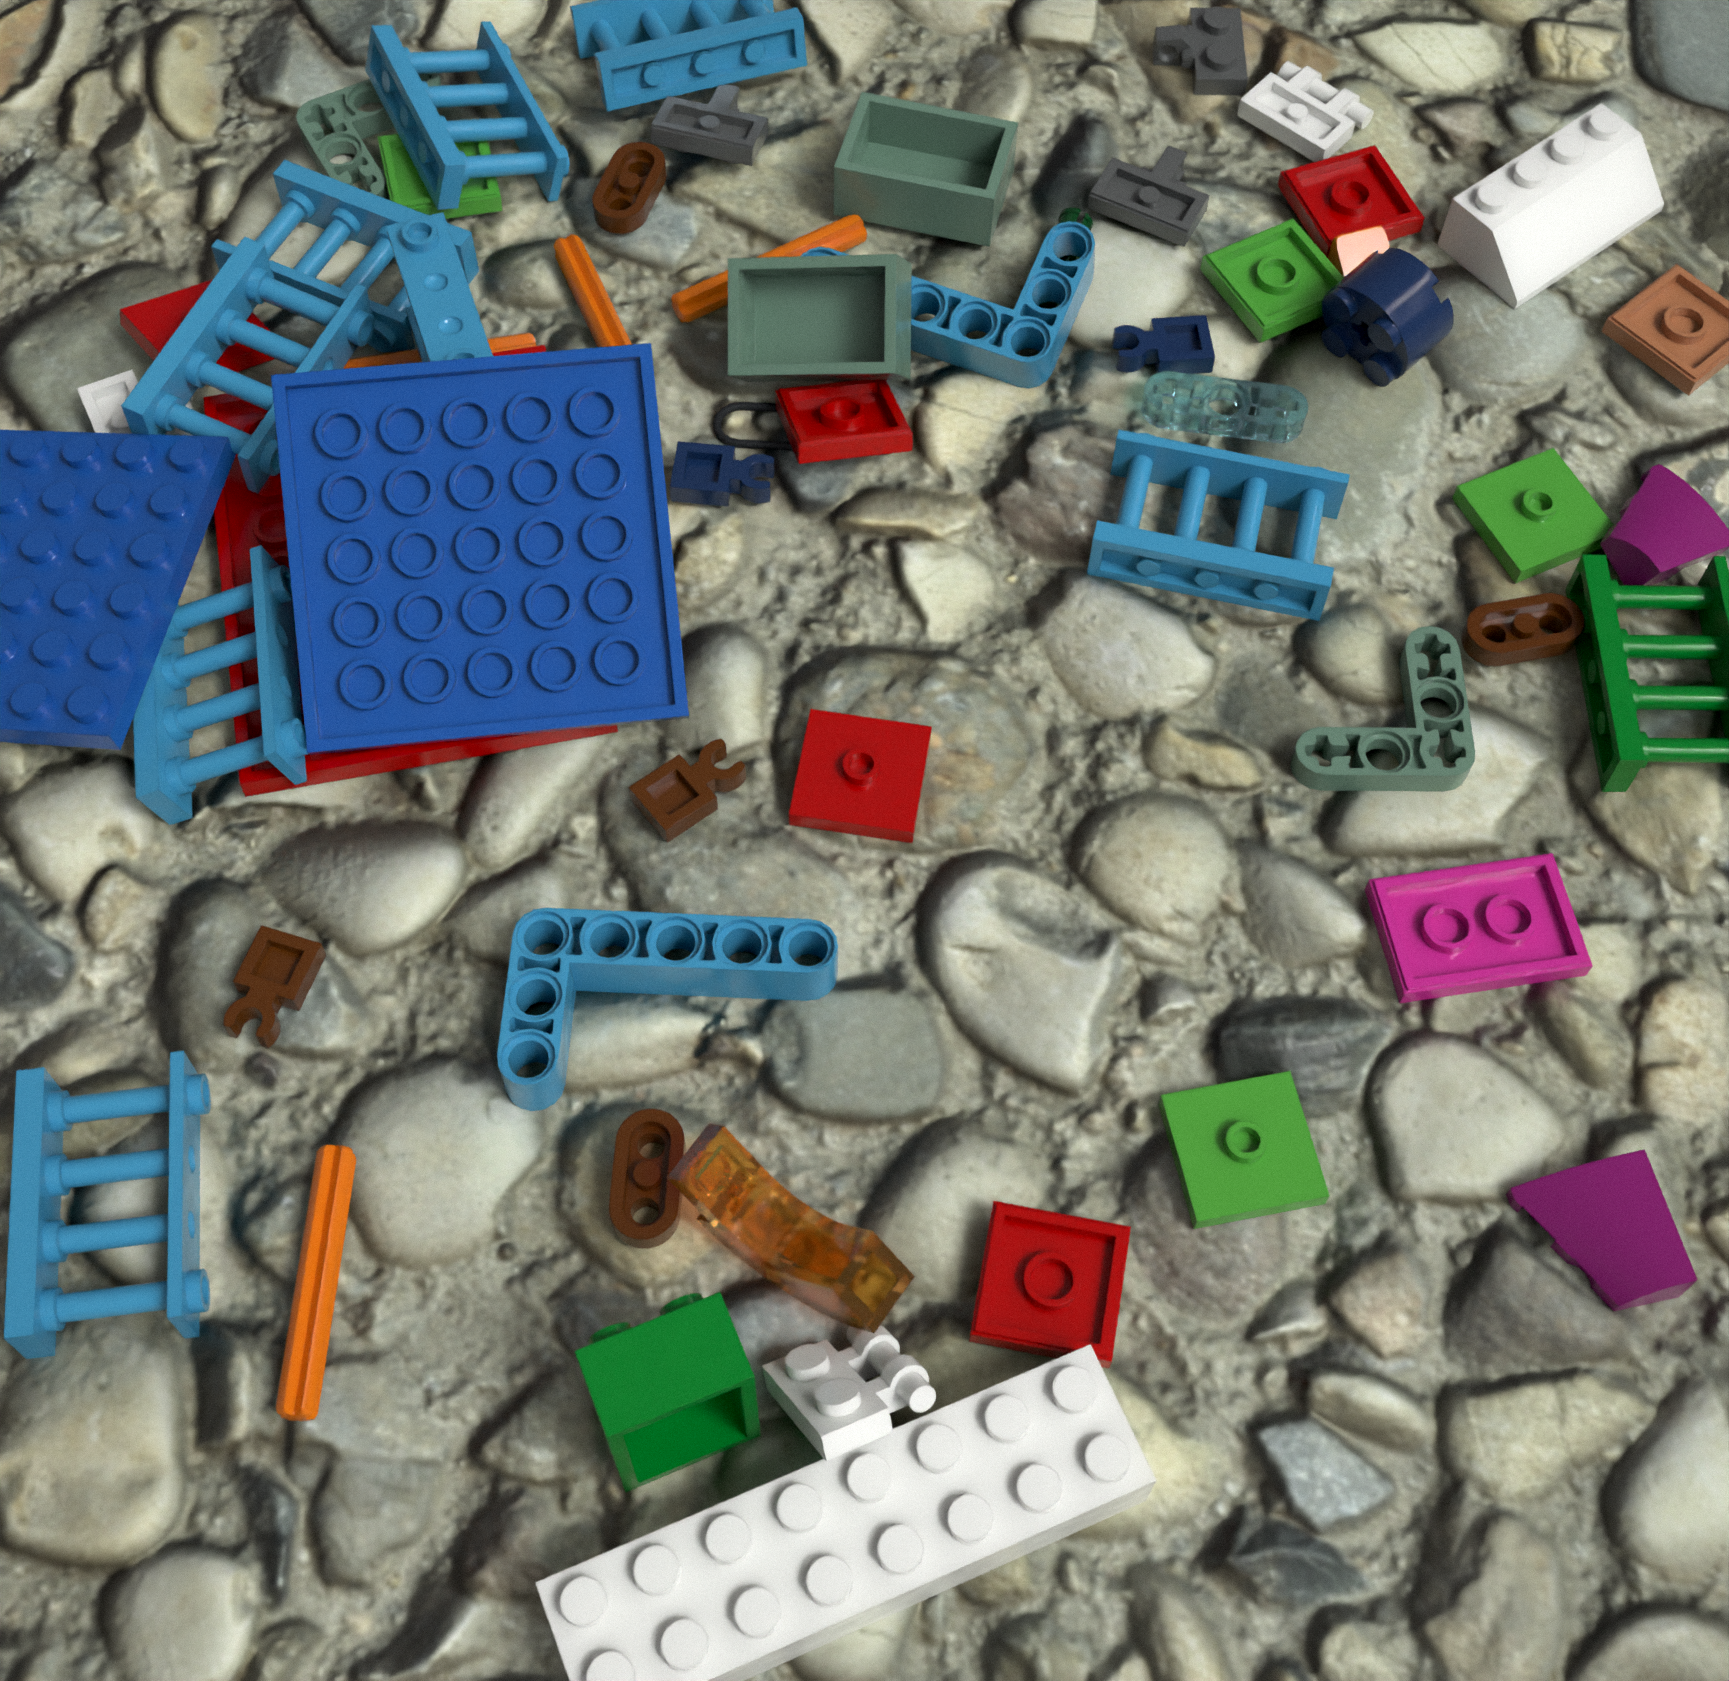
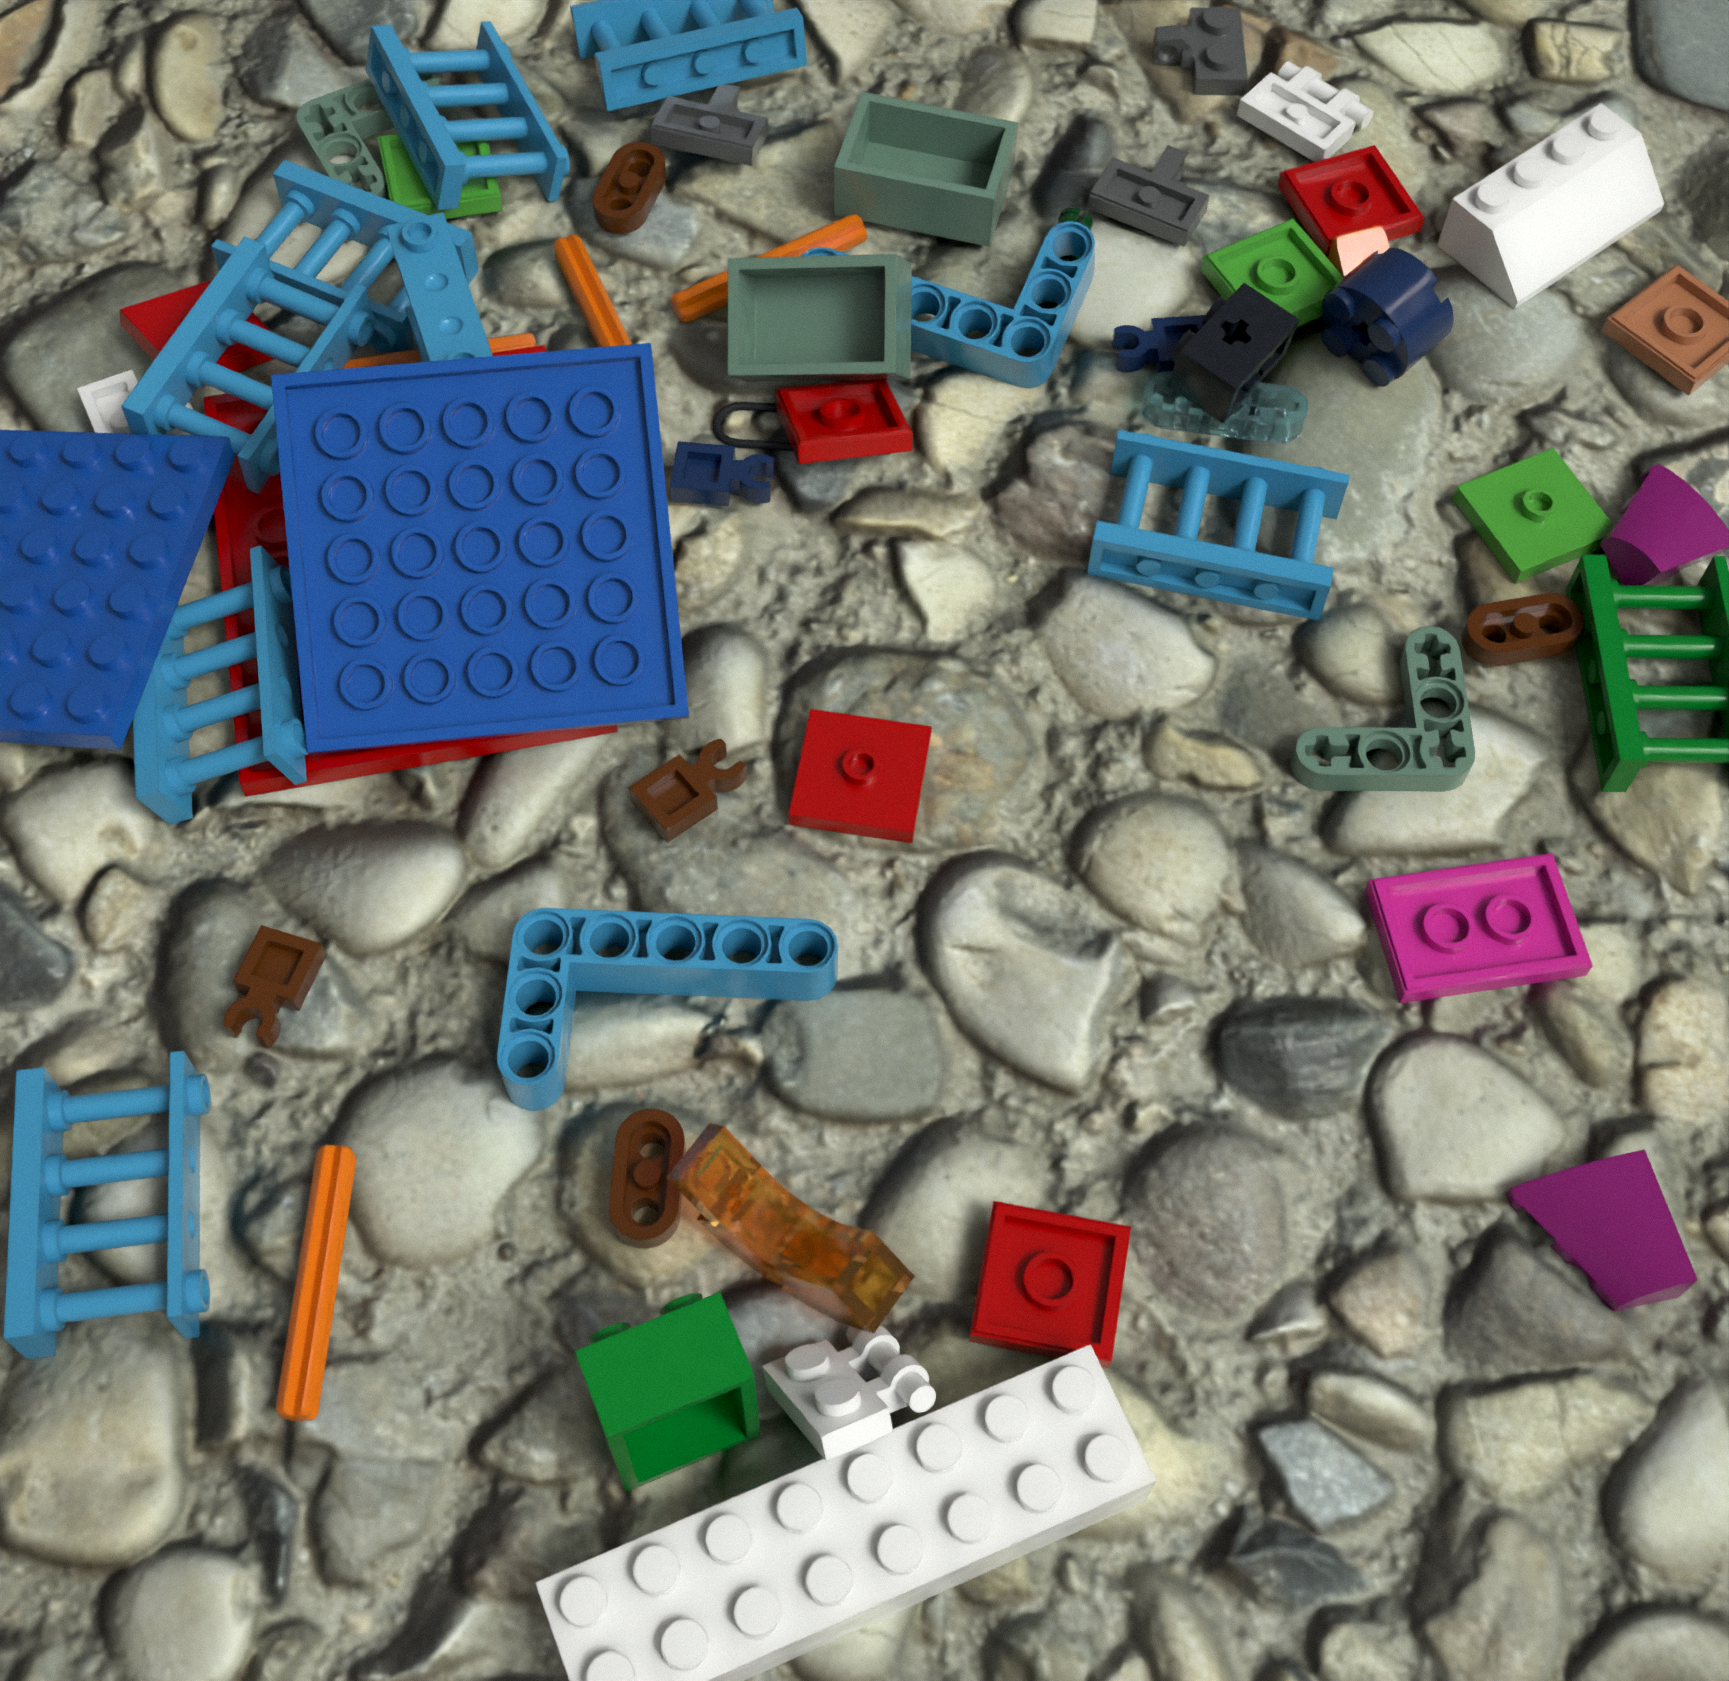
(1231, 351): none -> black brick
(1242, 1150): bright green plate -> none

